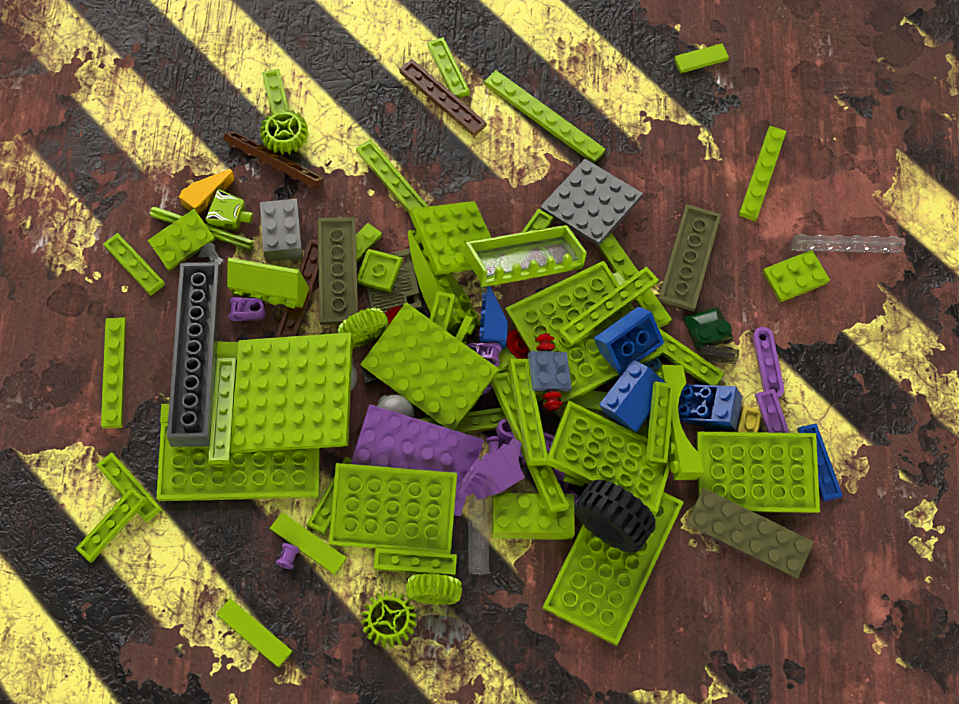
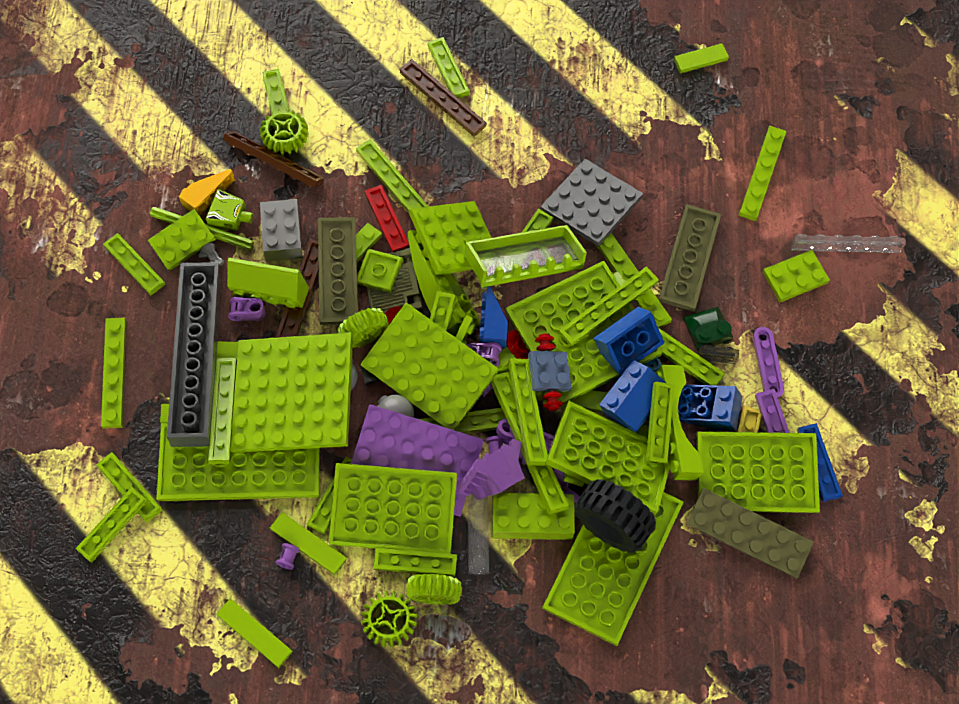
(387, 219): none -> red plate
(544, 116): lime plate -> none

